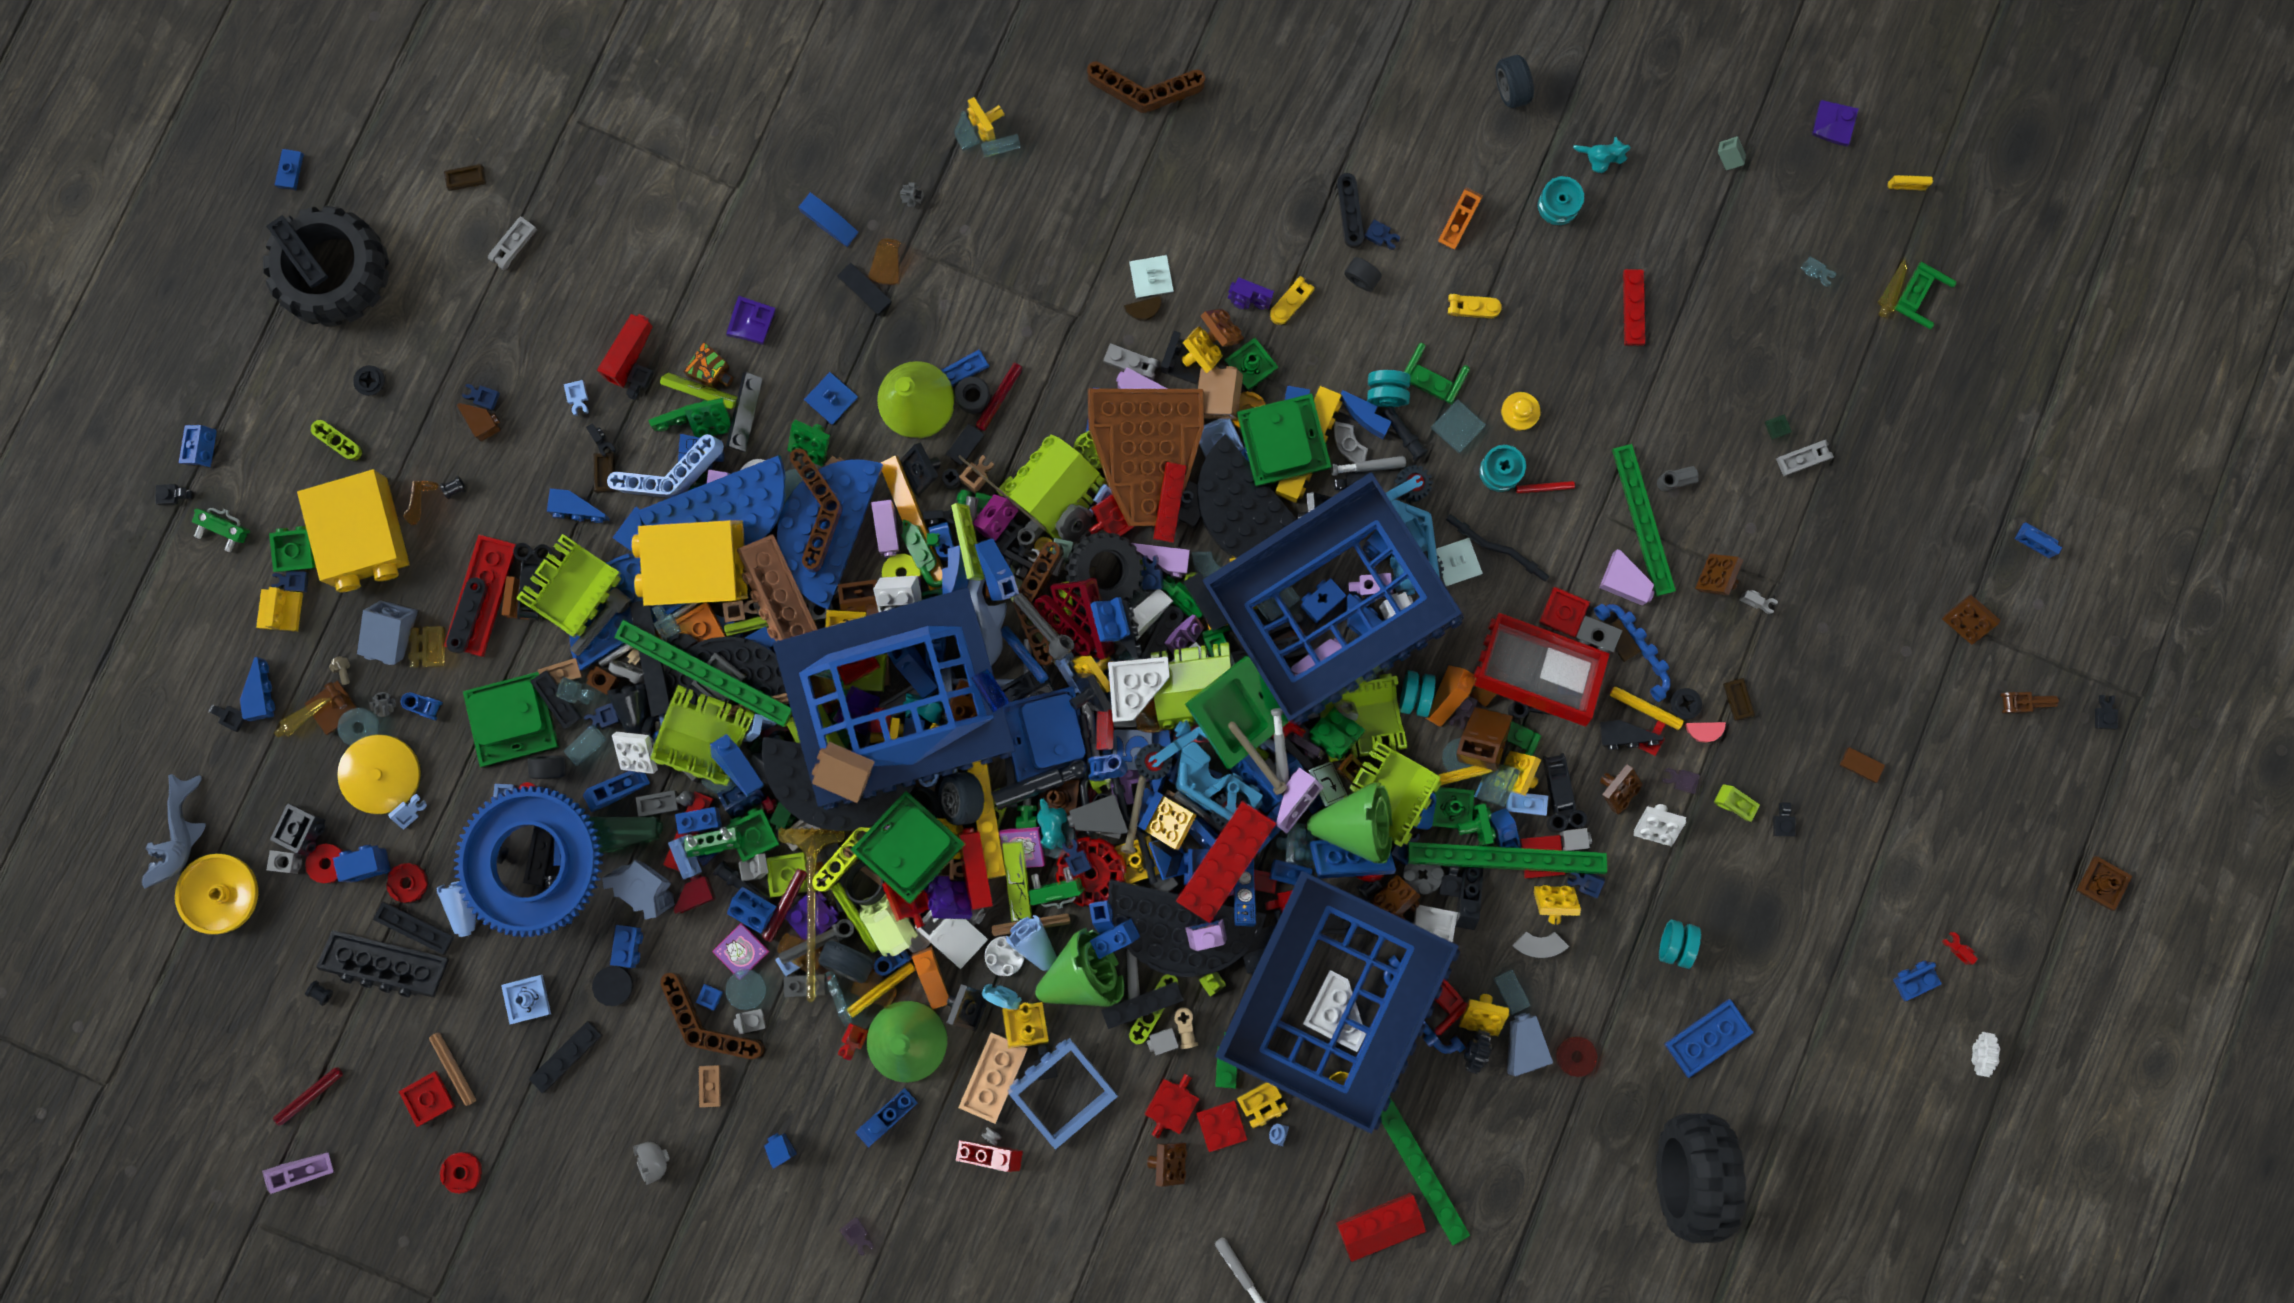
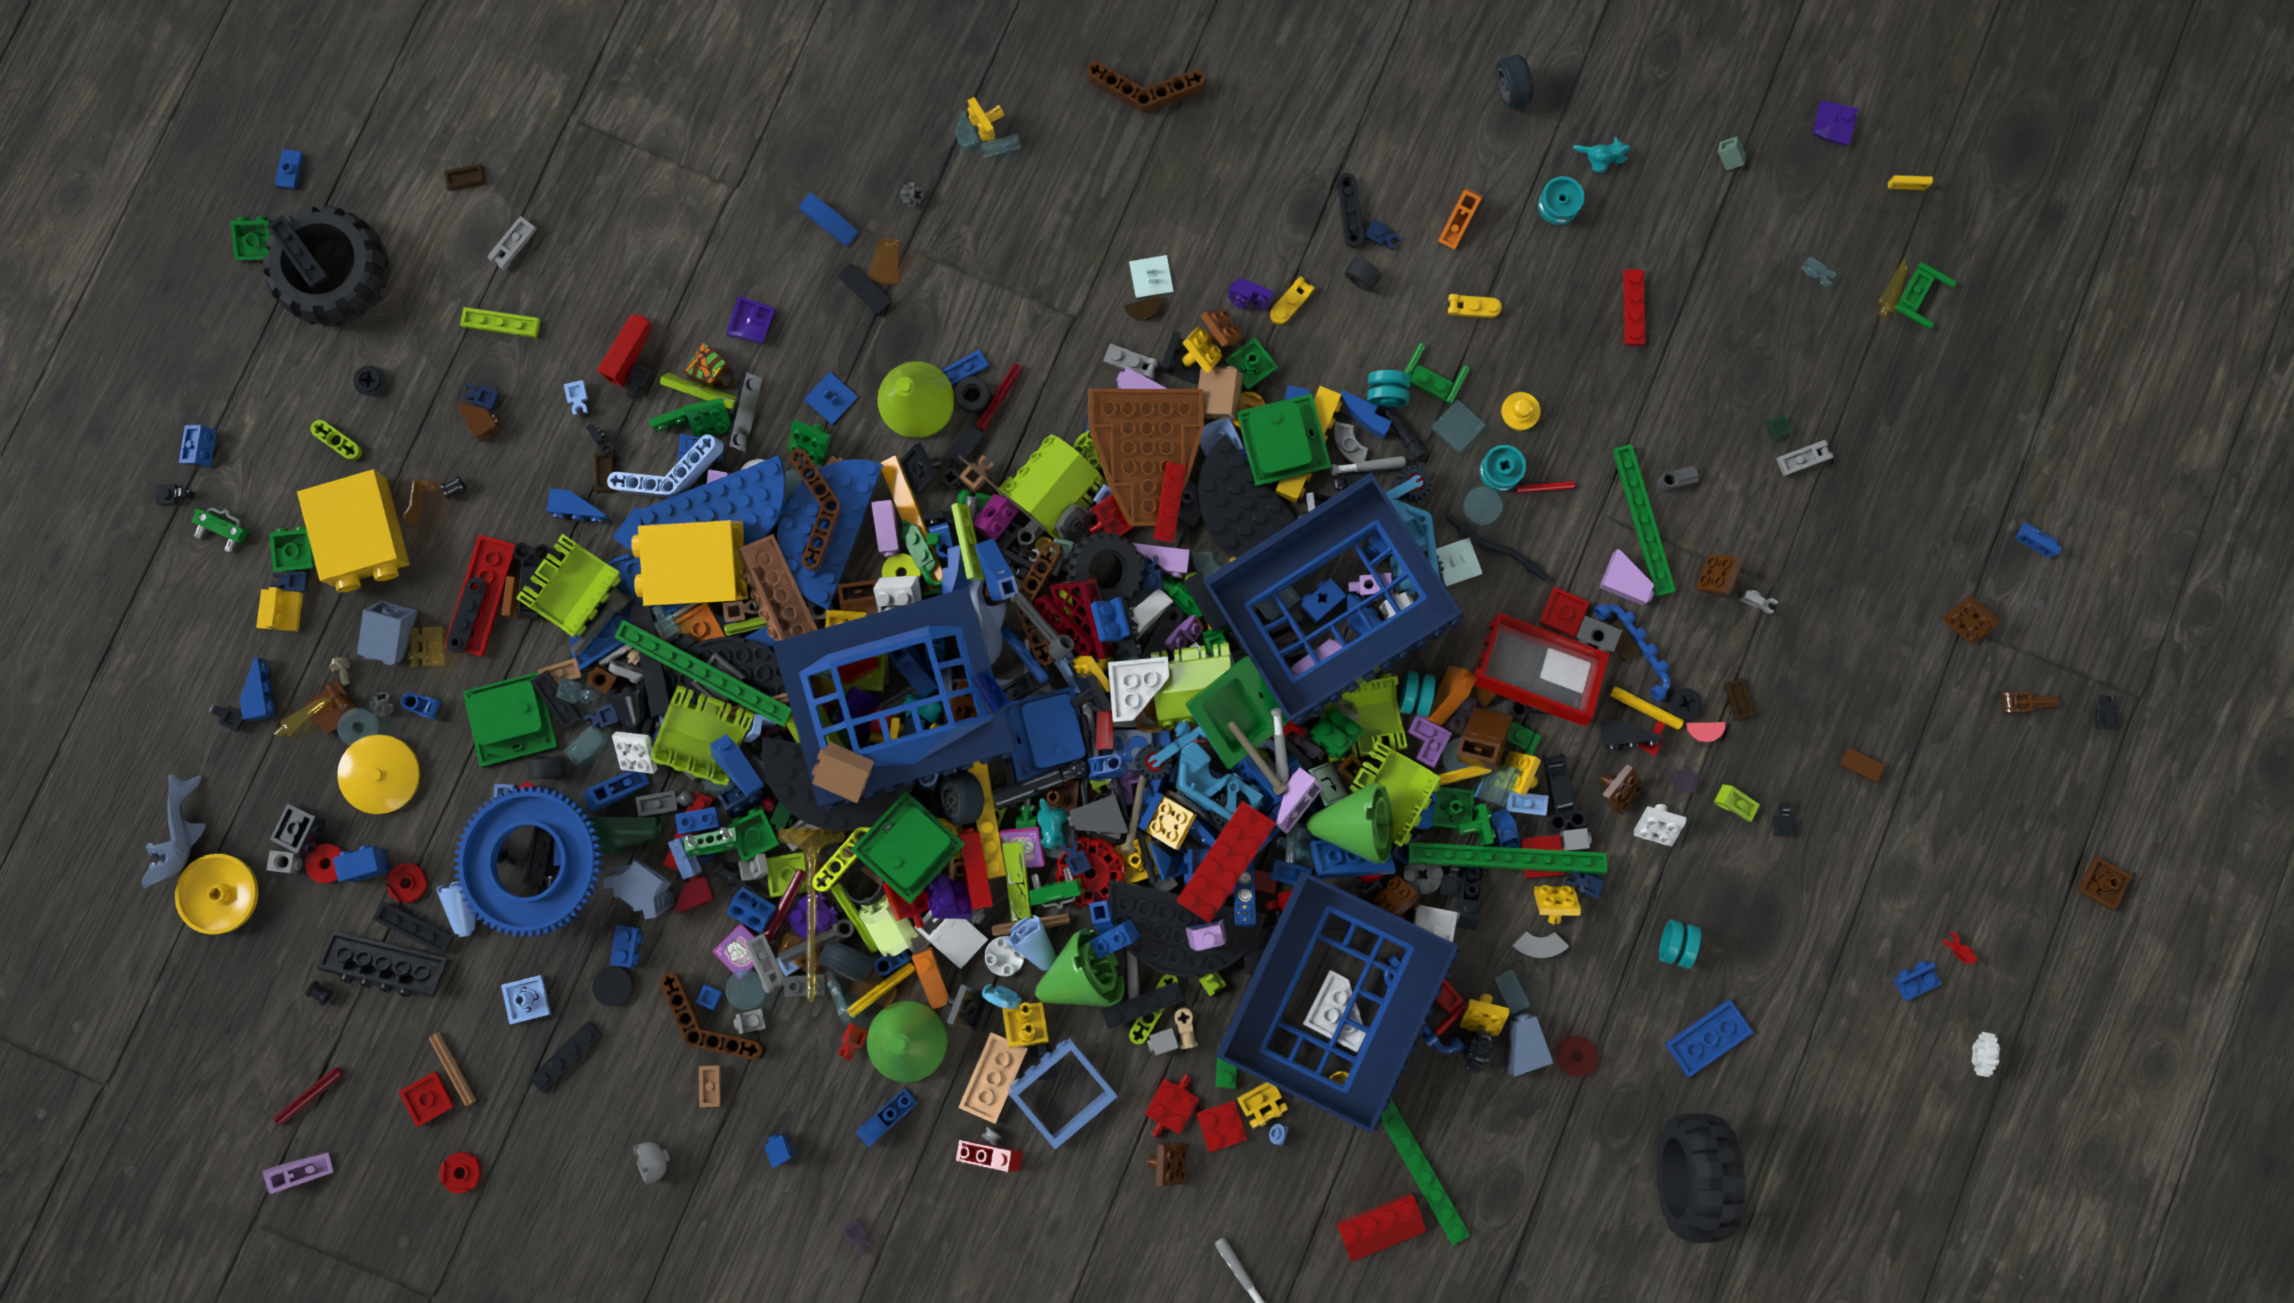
(250, 237): none -> green plate
(406, 814): light blue plate -> none
(500, 322): none -> lime tile
(764, 962): none -> light grey plate
(1434, 740): none -> medium lavender plate
(1482, 505): none -> clear light blue tile

